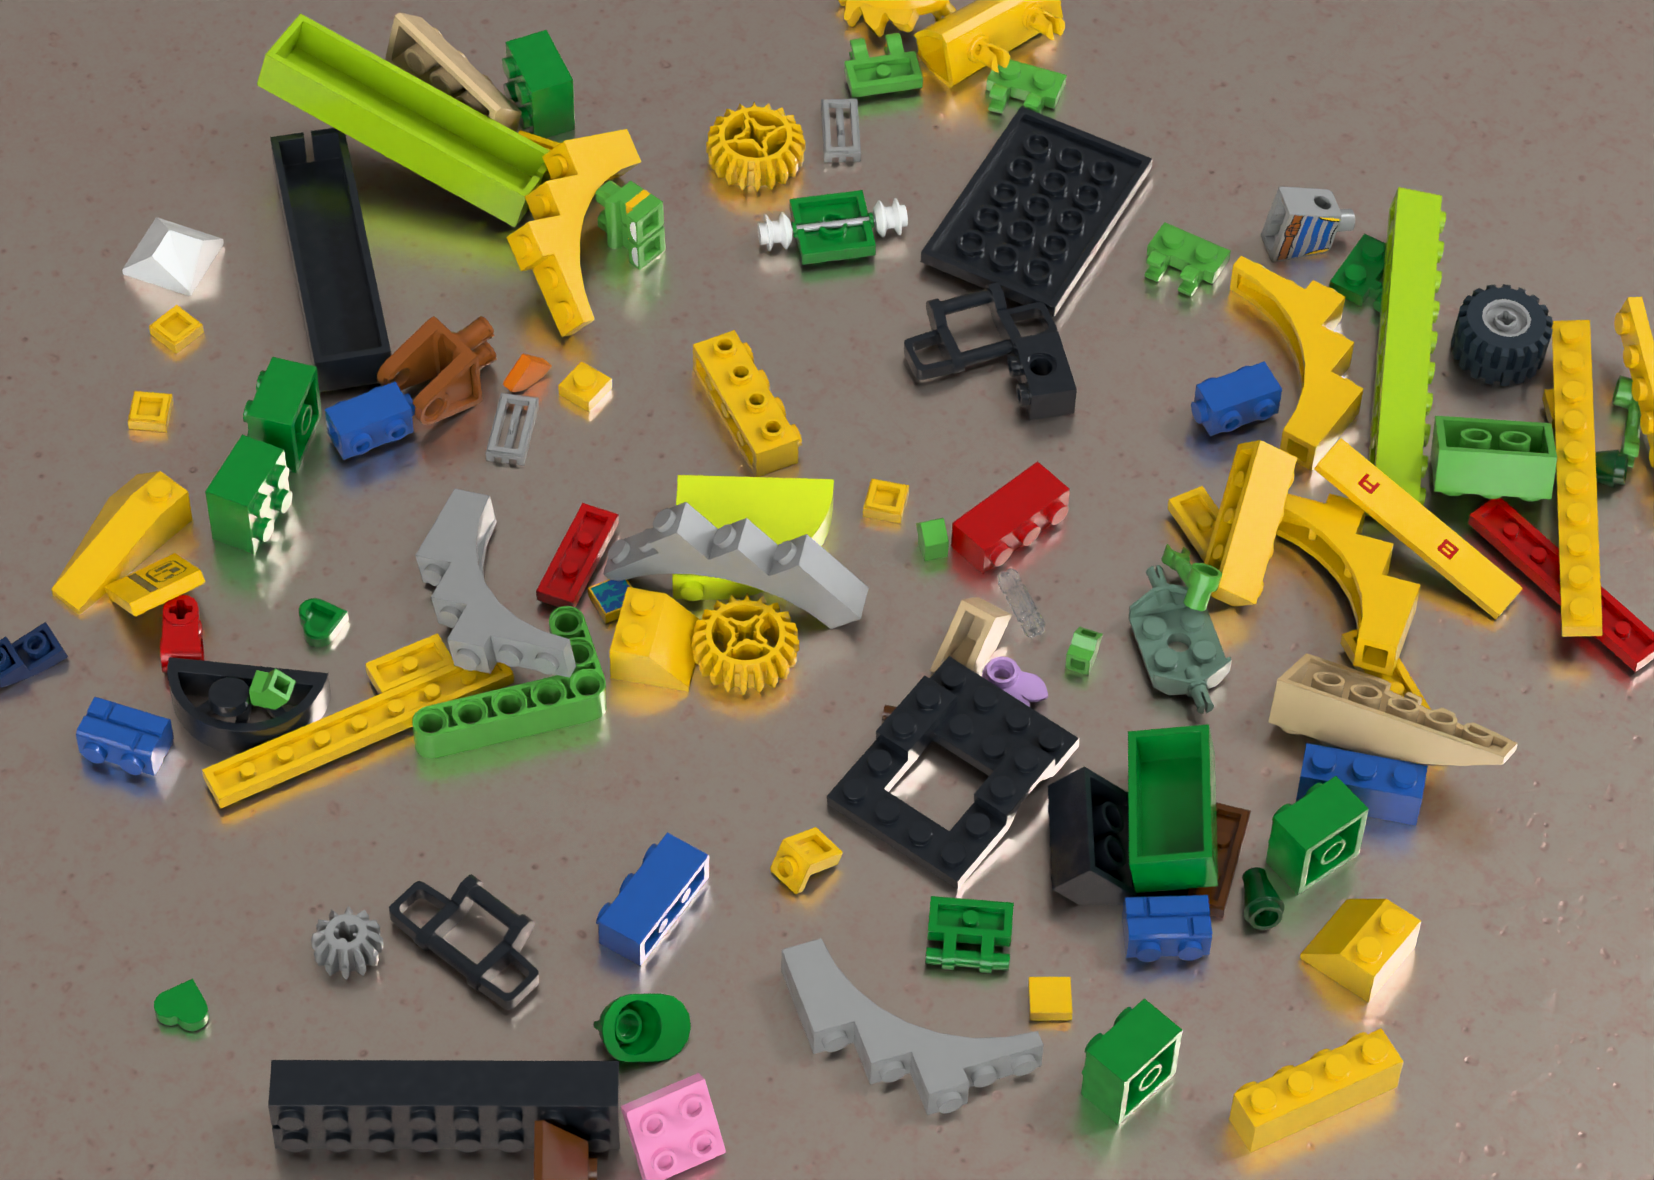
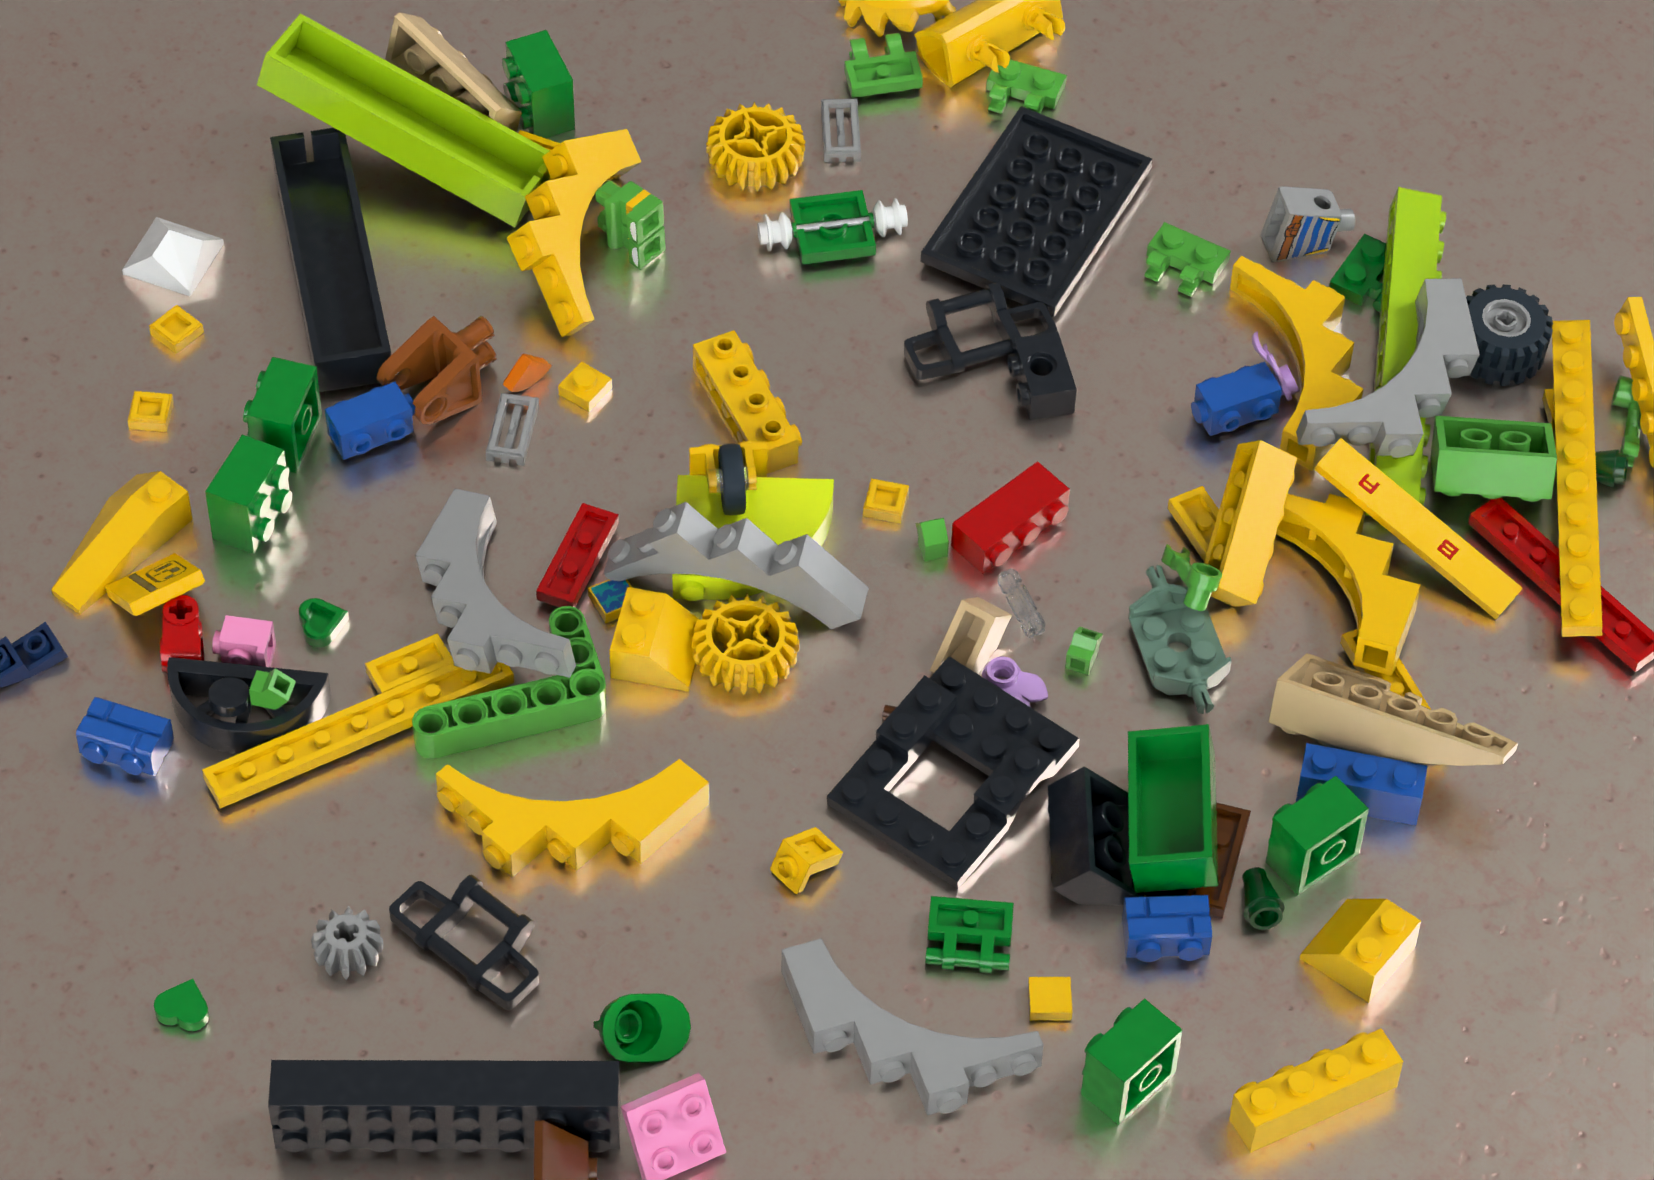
(245, 641): none -> bright pink brick
(575, 830): none -> yellow arch
(652, 898): blue brick -> none
(730, 470): none -> plate
(1282, 374): none -> lavender plate
(1422, 389): none -> light grey arch

